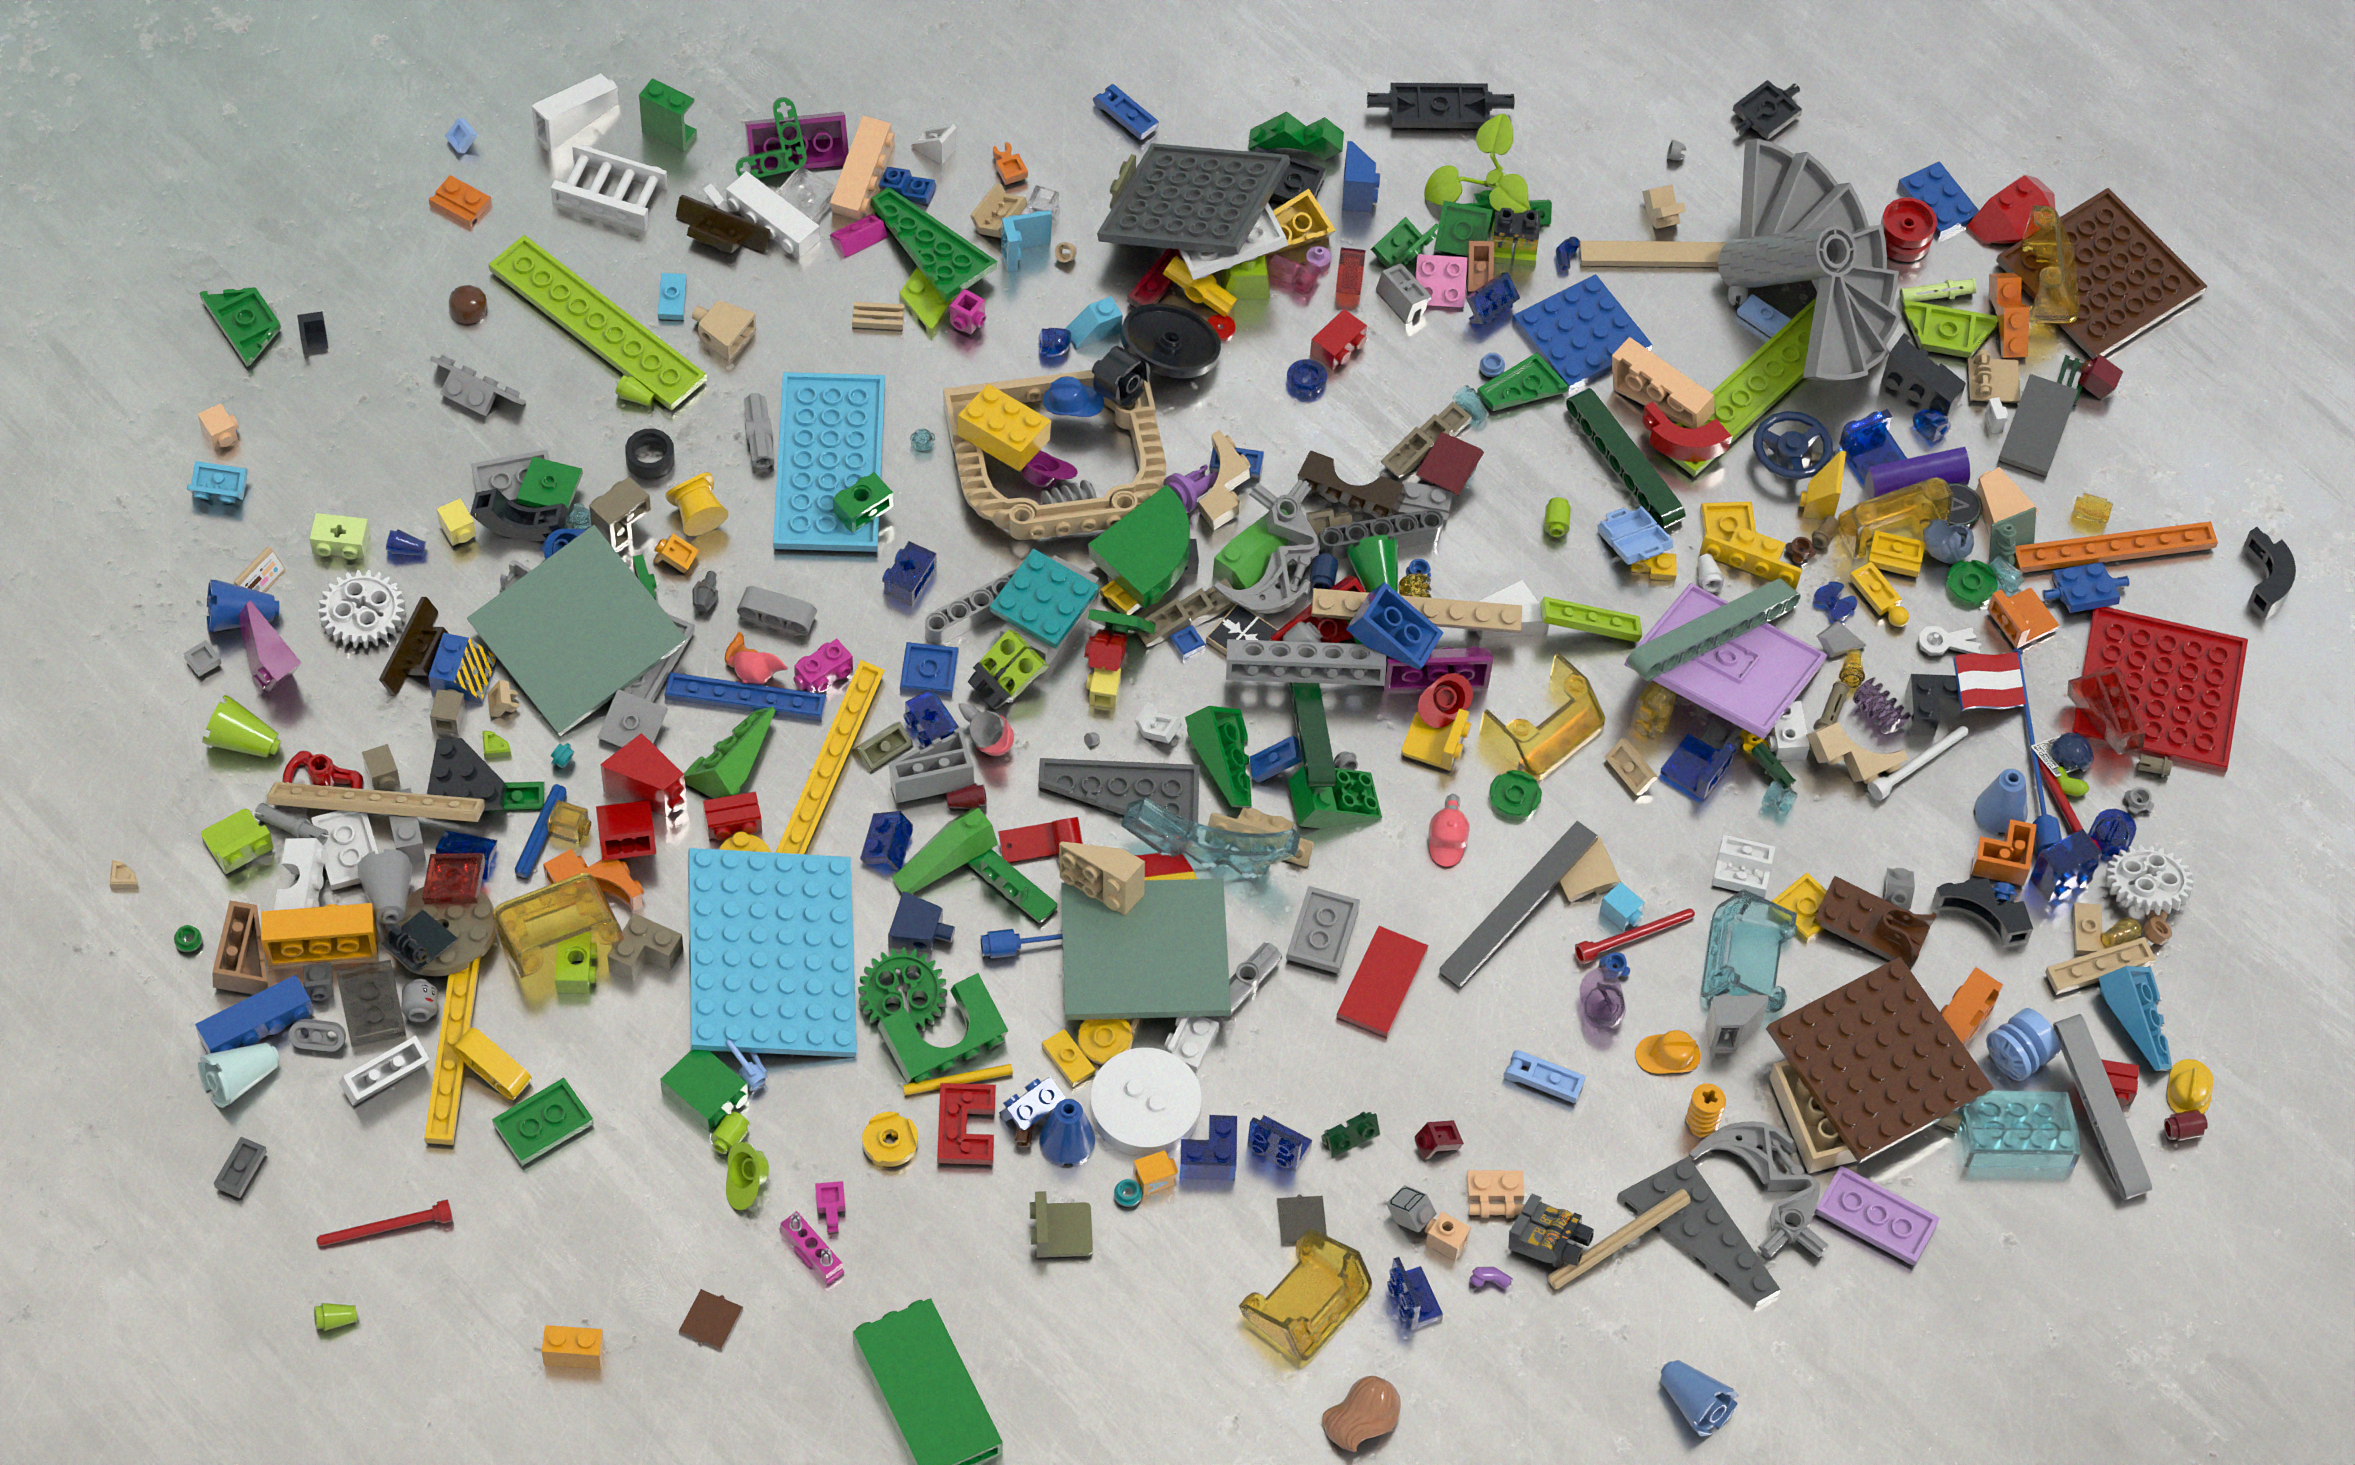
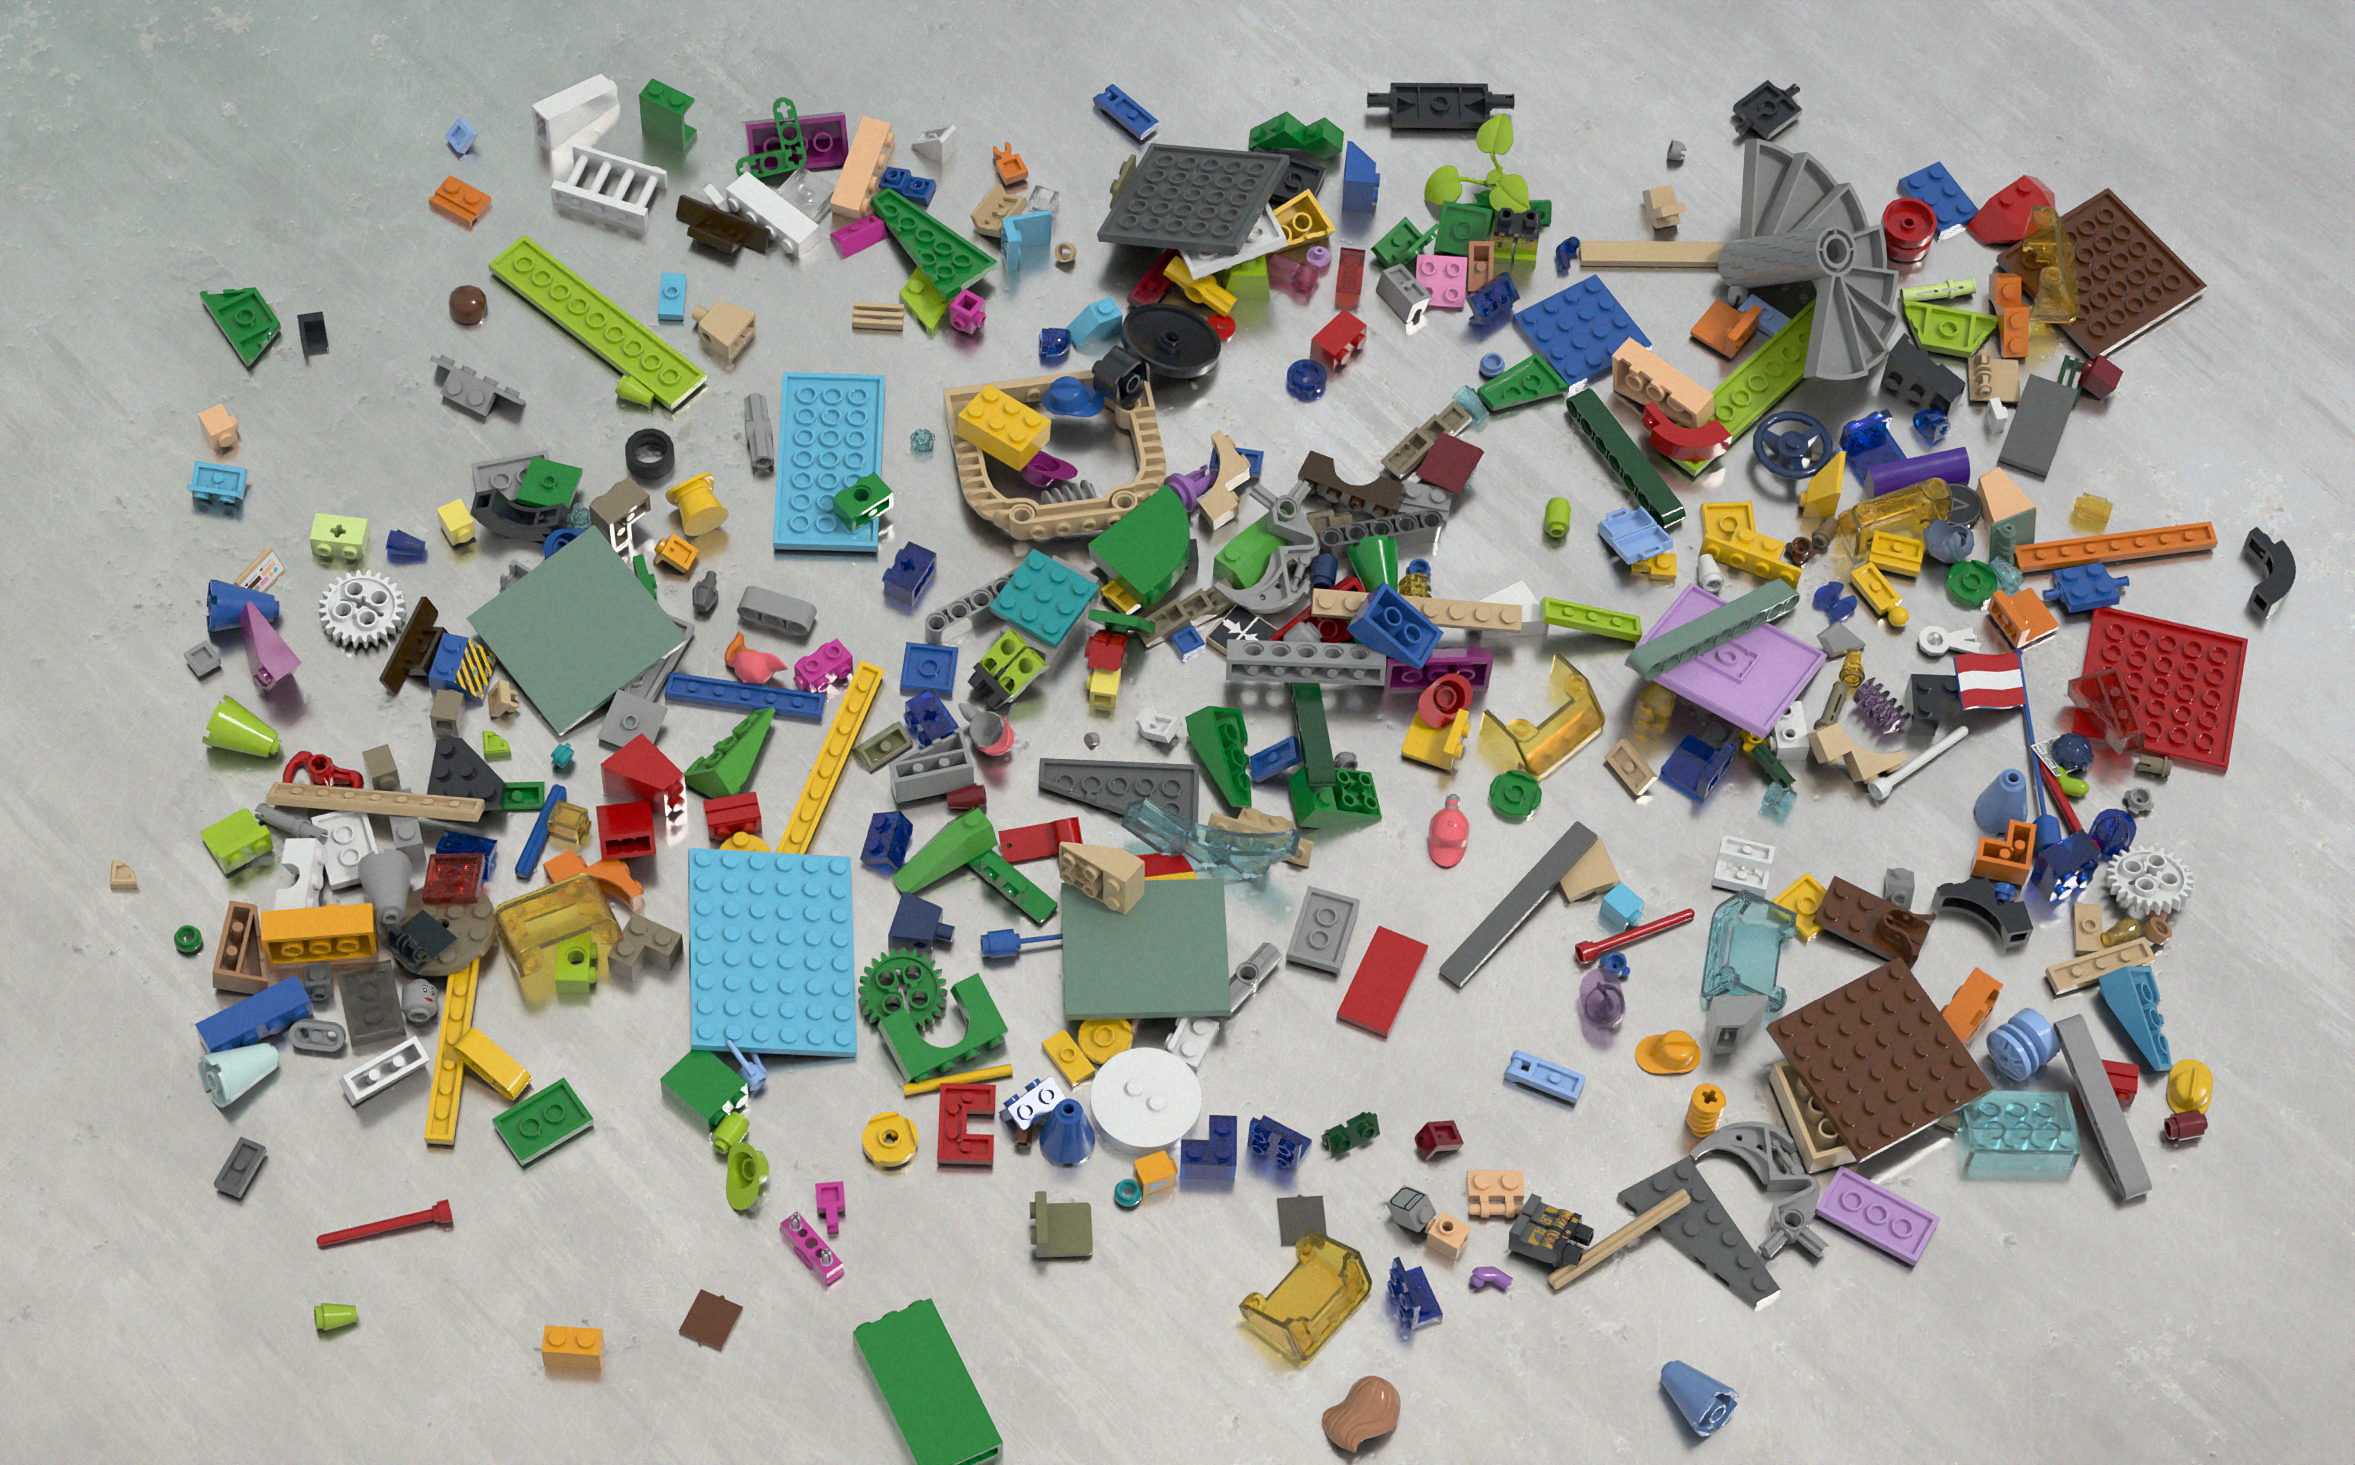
(1726, 327): none -> orange bracket

